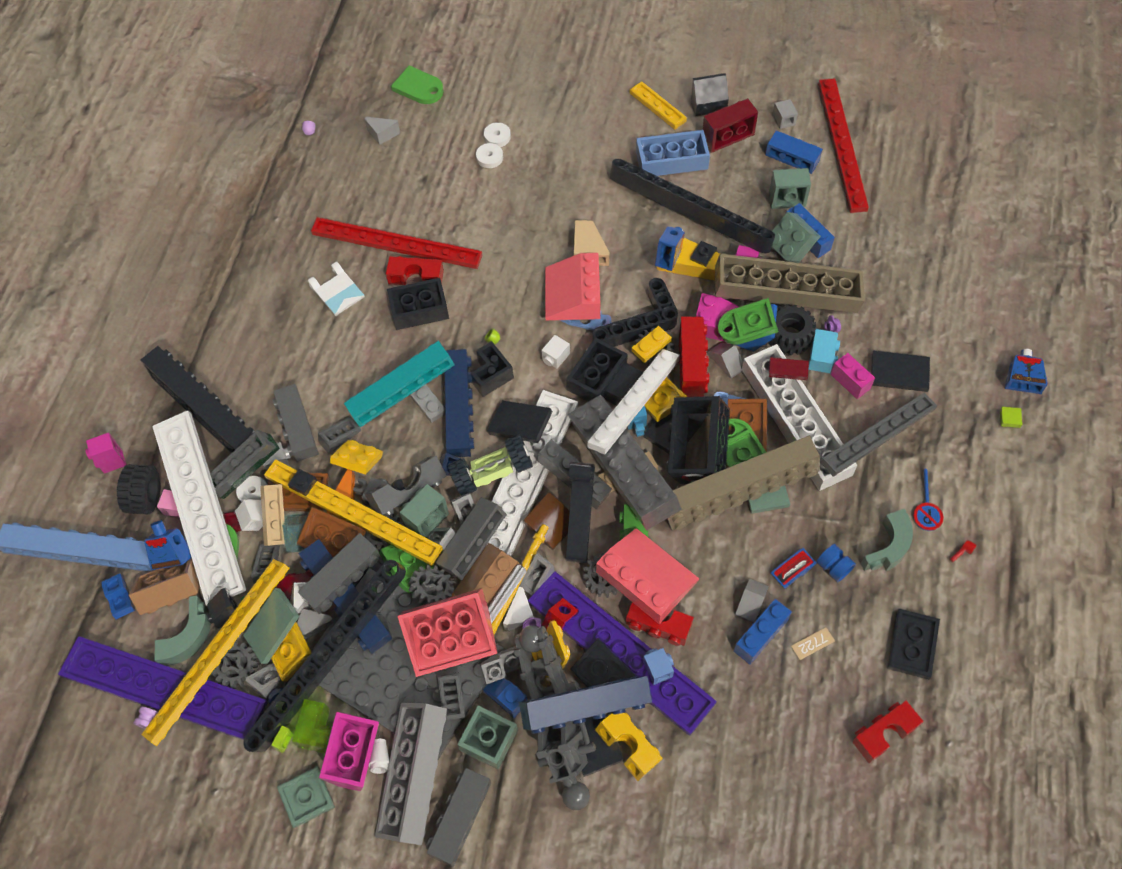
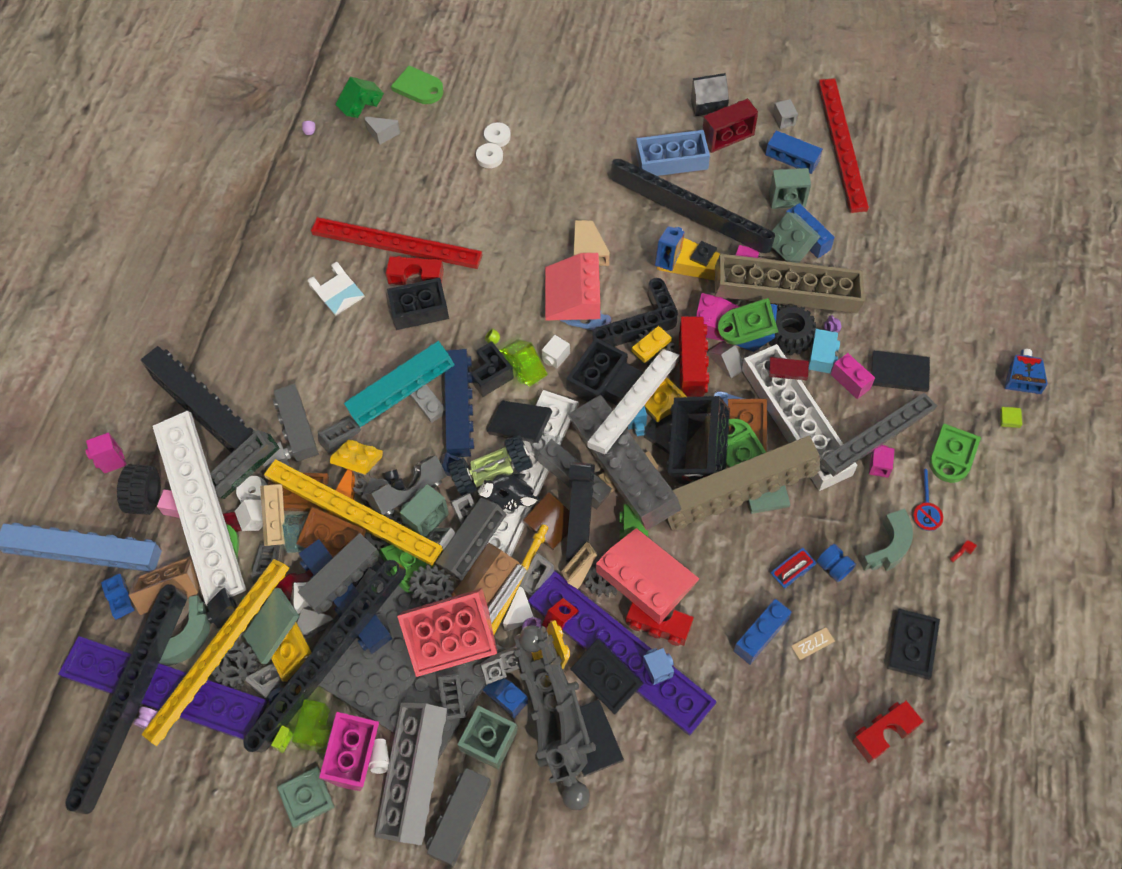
(126, 701): none -> black beam
(166, 547): blue torso -> none
(302, 482): black plate -> none
(357, 94): none -> green brick
(393, 474): none -> black hinge
(512, 488): none -> black piece
(525, 361): none -> clear neon green brick
(579, 566): none -> tan slope
(584, 703): brick -> none
(643, 755): yellow arch -> none
(658, 105): yellow tile -> none
(751, 600): light grey slope -> none
(881, 461): none -> dark pink brick
(955, 451): none -> bright green tile

